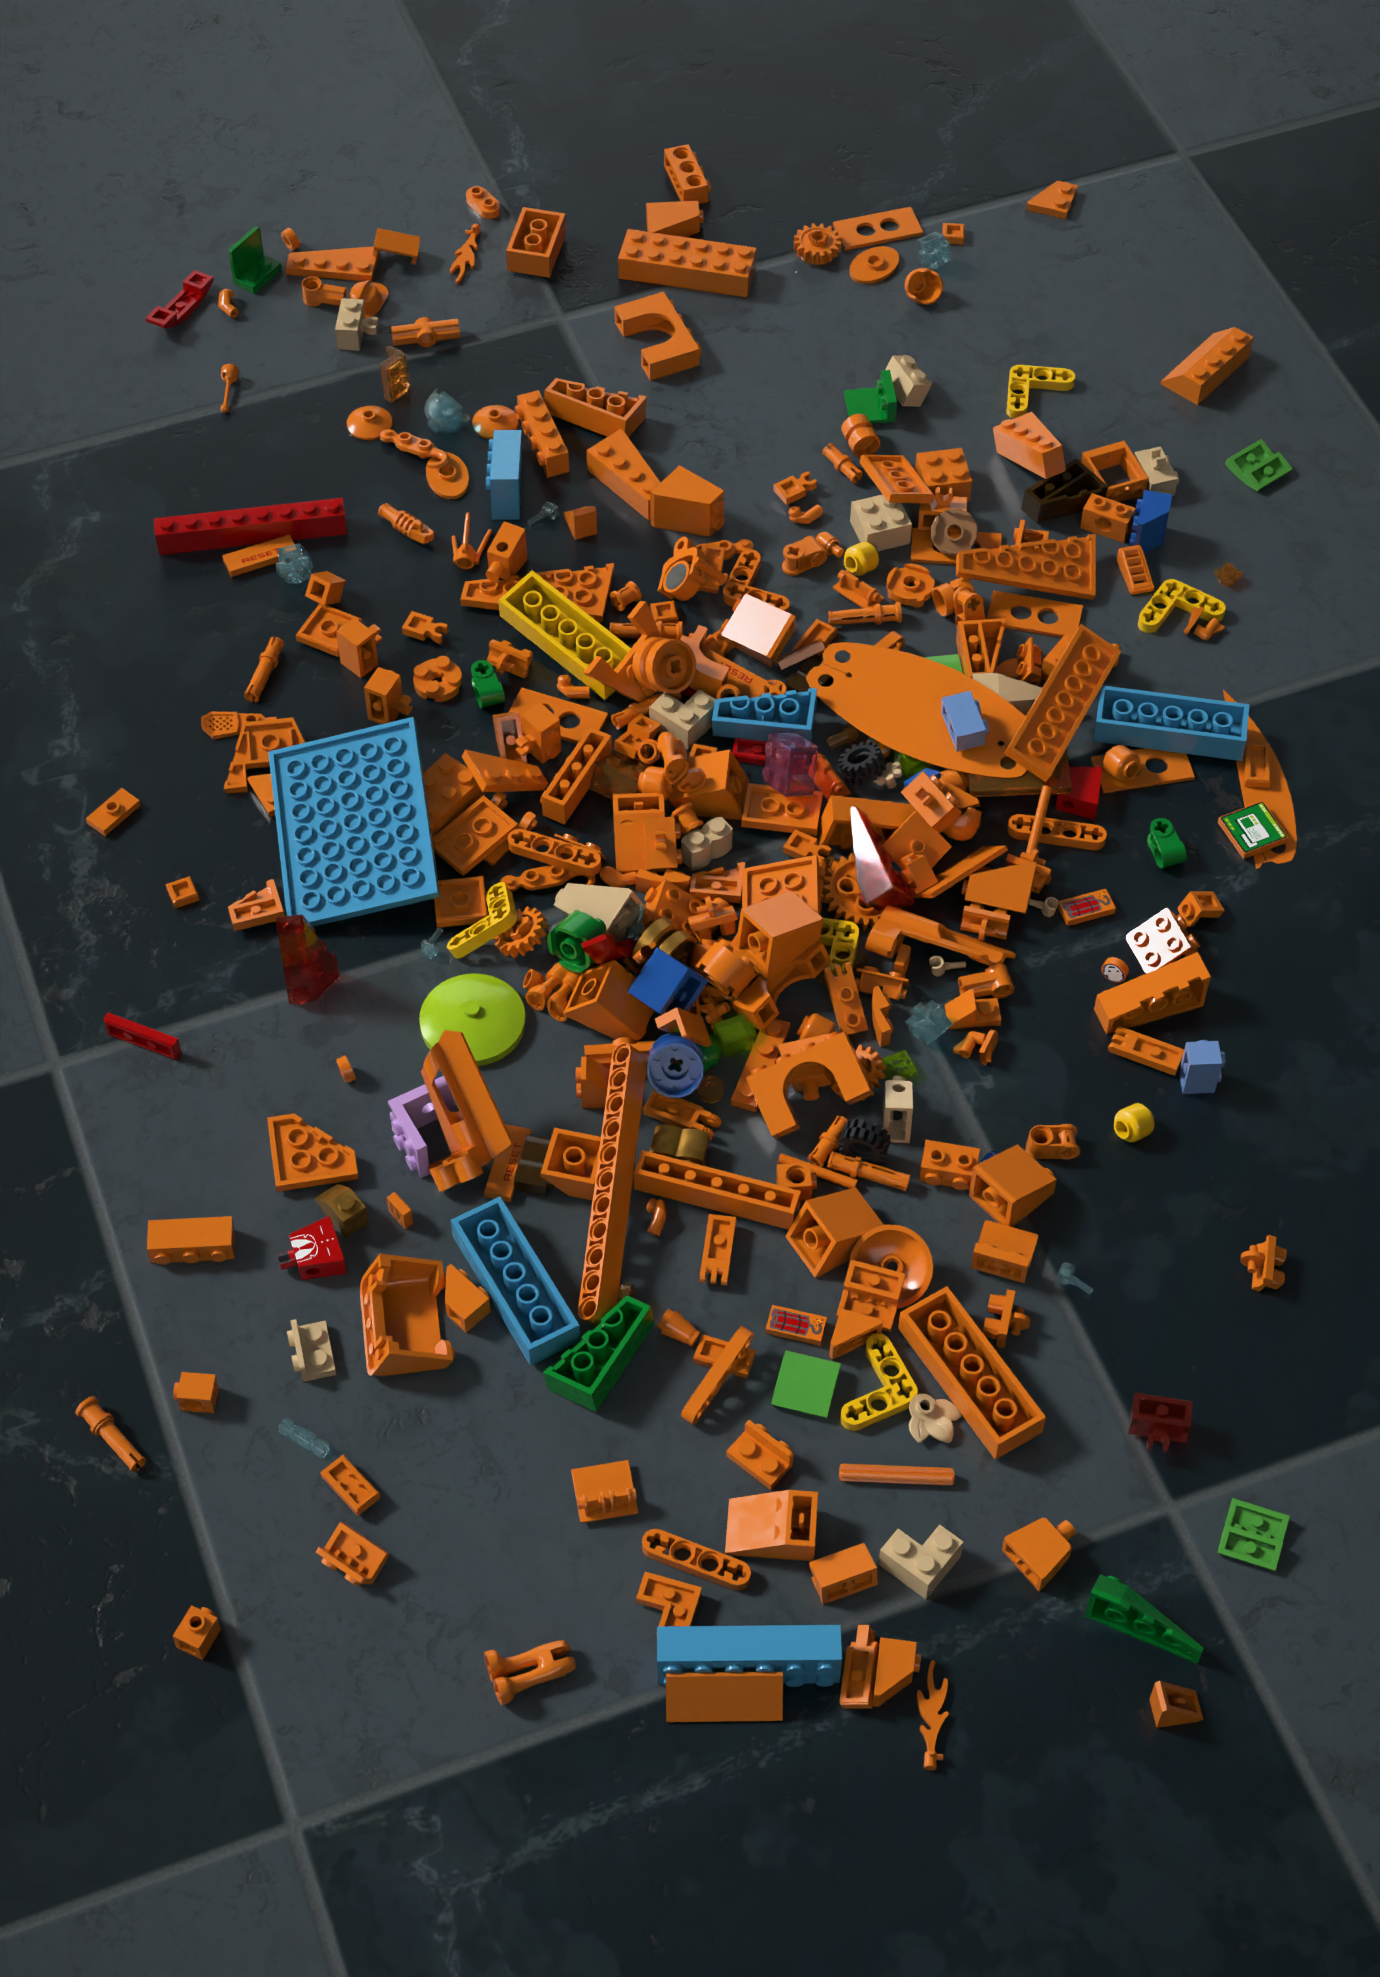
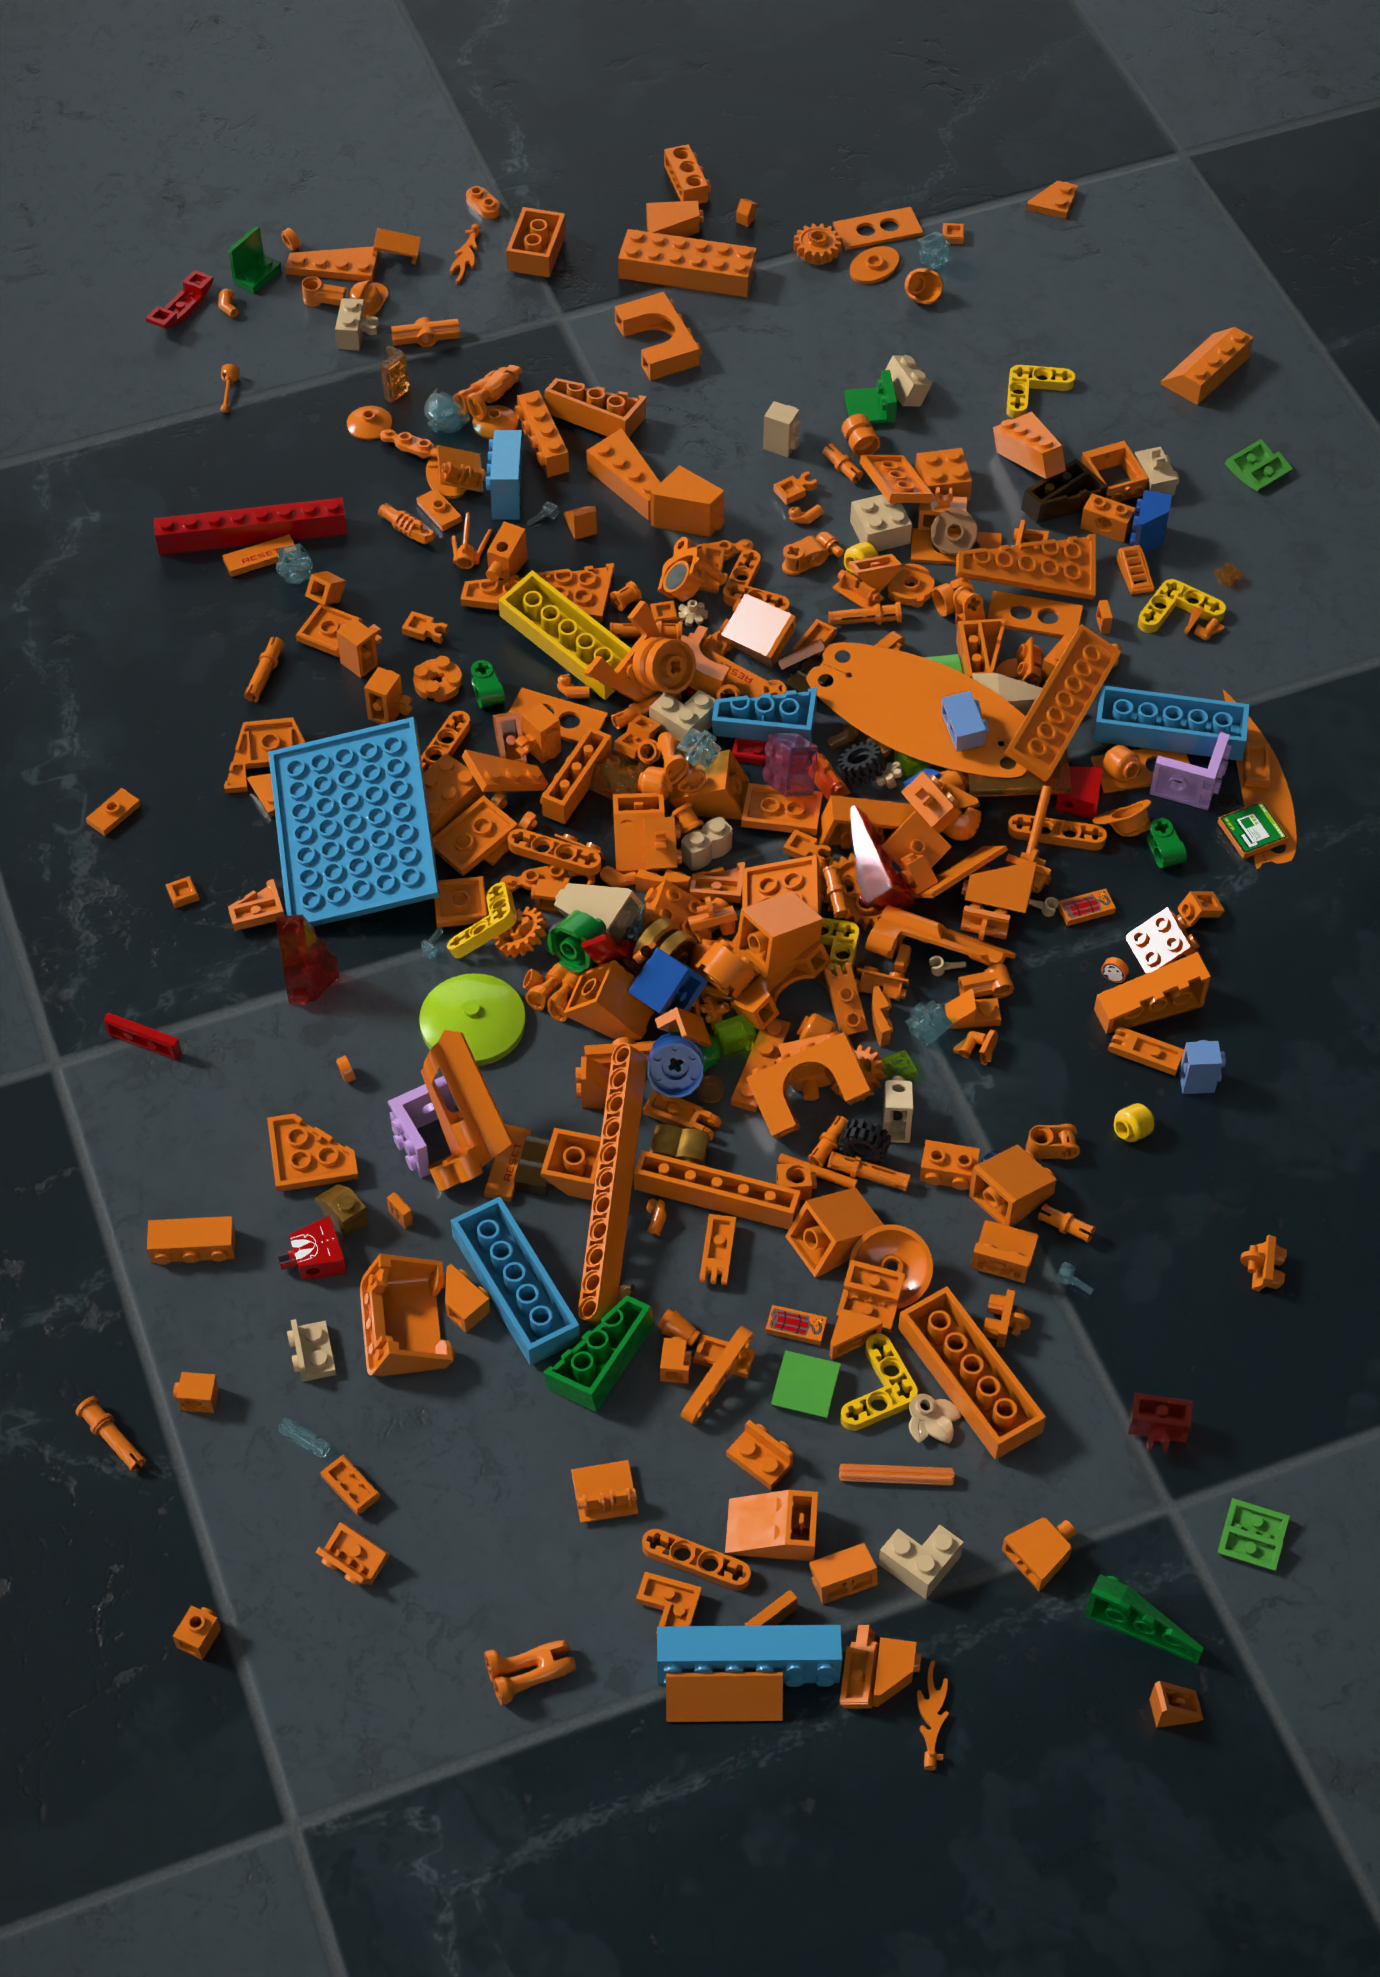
(227, 723): orange piece -> none
(439, 509): none -> orange plate
(447, 730): none -> orange beam
(460, 469): none -> orange hinge
(487, 390): none -> orange piece
(509, 659): orange hips -> none
(545, 893): none -> orange brick
(675, 1361): none -> orange brick
(692, 612): none -> tan plant
(699, 747): none -> clear light blue brick
(746, 212): none -> orange piece
(776, 1611): none -> orange tile
(781, 429): none -> tan brick
(836, 891): none -> orange pin
(876, 570): none -> orange slope
(1066, 1223): none -> orange pin
(1104, 617): none -> orange tile
(1127, 820): none -> orange piece
(1197, 782): none -> lavender bracket

